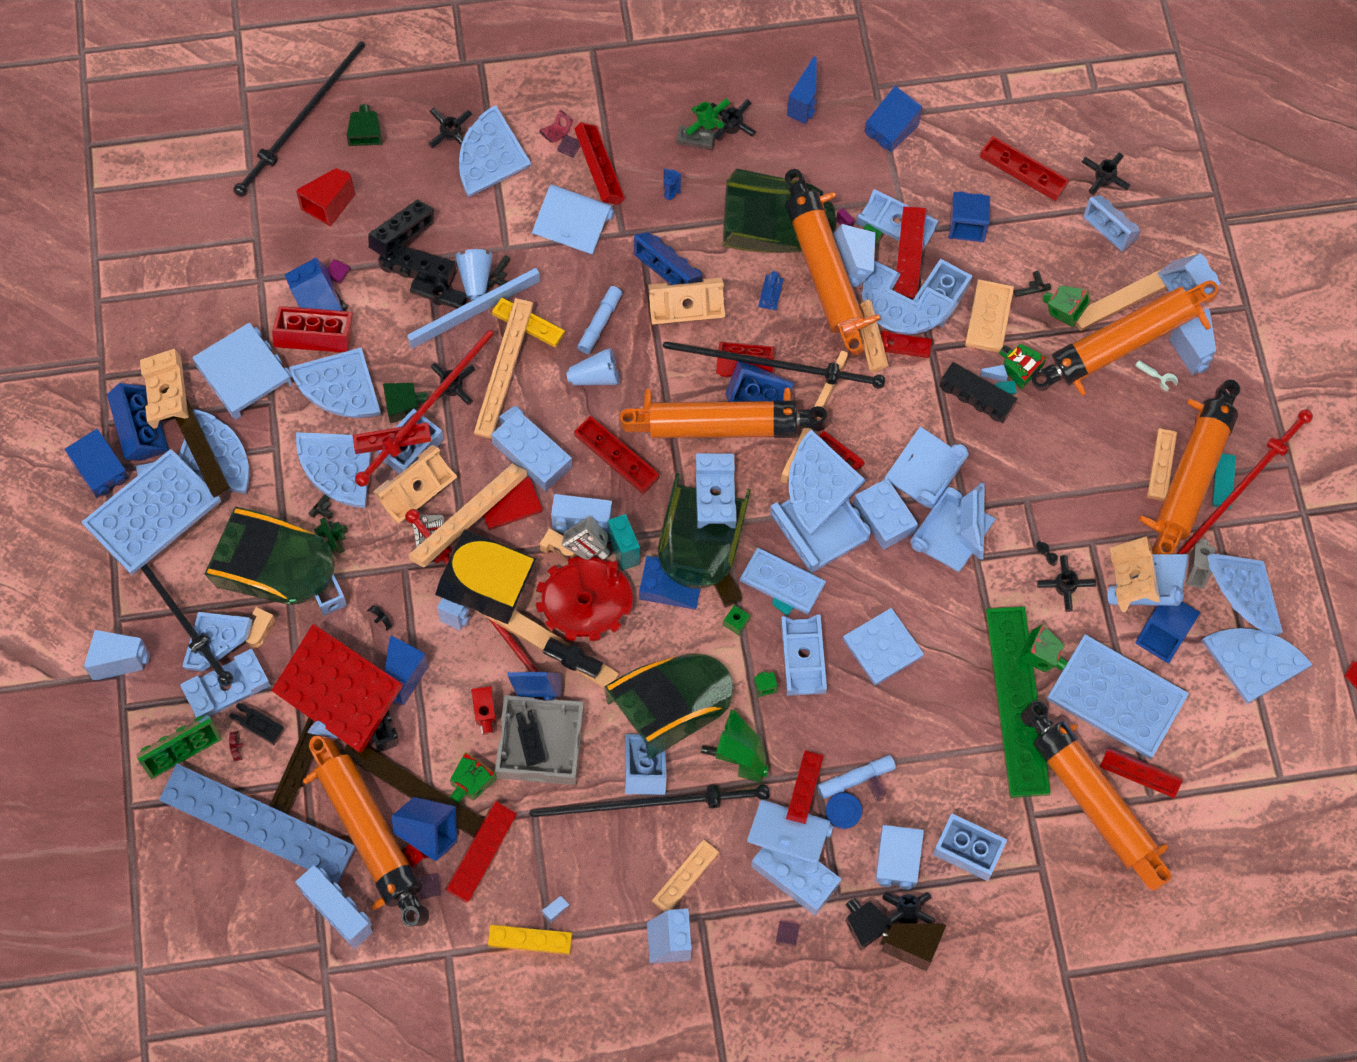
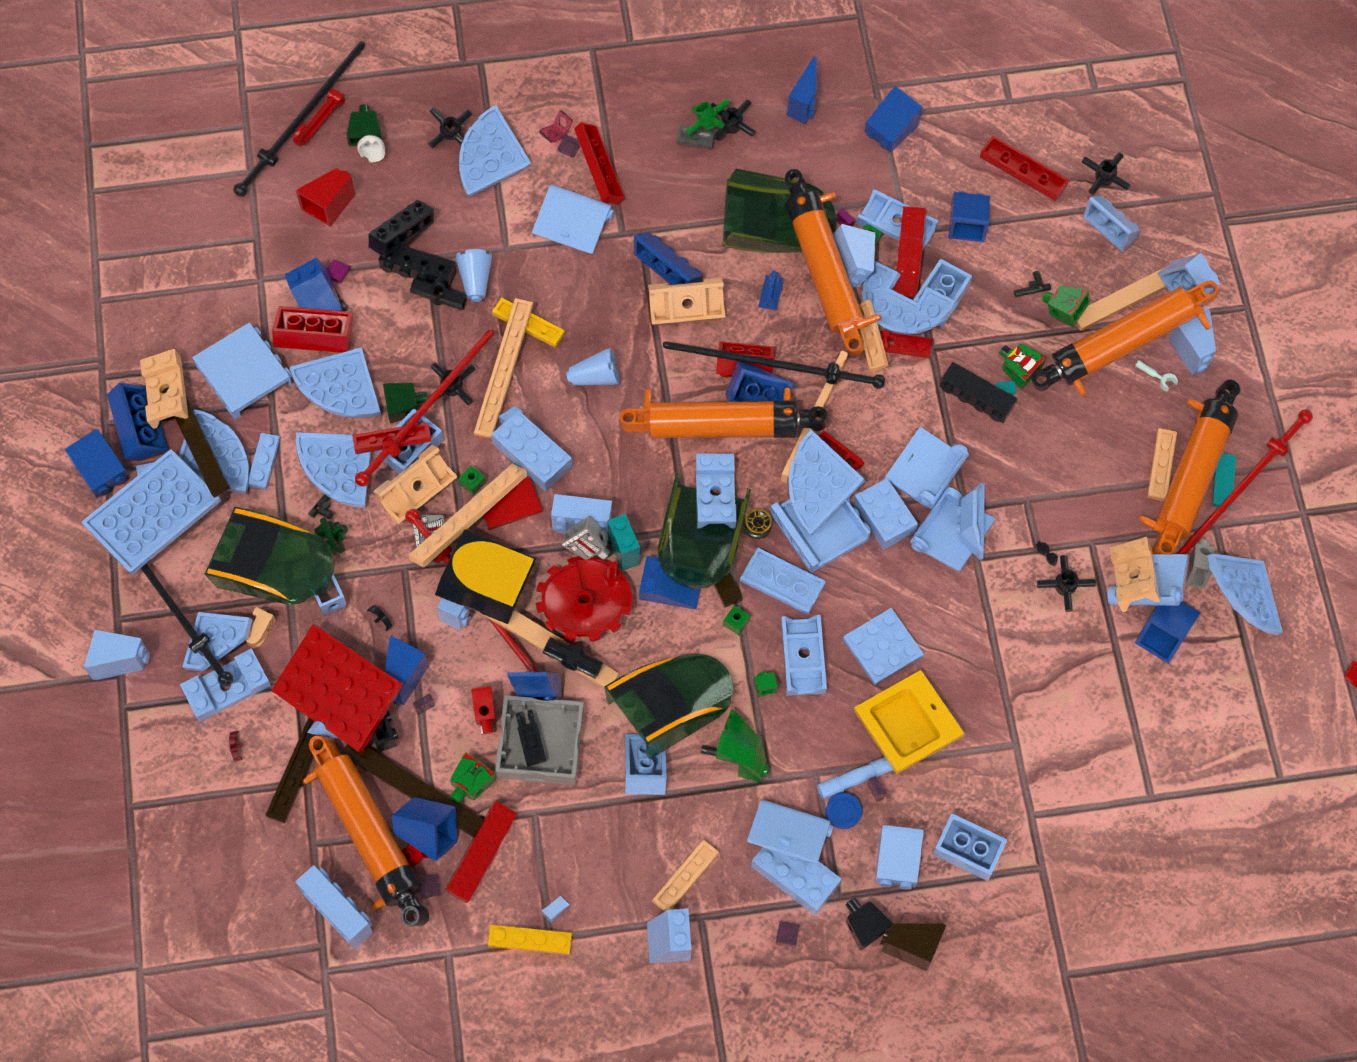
(178, 746): green slope -> none
(257, 822): medium blue plate -> none
(258, 724): black hinge -> none
(263, 461): none -> light blue plate
(305, 132): none -> red piece
(372, 148): none -> white hair
(423, 704): none -> clear purple tile
(473, 308): light blue tile -> none
(473, 485): none -> green plate
(498, 273): pearl dark grey hose -> none
(553, 542): light nougat leg -> none
(599, 320): light blue piece -> none
(616, 455): red piece -> none
(672, 183): blue hinge -> none
(712, 797): black bar -> none
(764, 520): none -> pearl dark grey wheel
(781, 606): teal piece -> none
(804, 787): red plate -> none
(906, 723): none -> yellow piece
(908, 909): black bar -> none
(989, 316): light nougat tile -> none
(996, 372): light blue piece -> none
(1014, 692): green plate -> none
(1043, 650): green torso -> none
(1097, 796): orange piece -> none
(1117, 696): light blue plate -> none
(1141, 772): red plate -> none
(1255, 660): light blue plate -> none

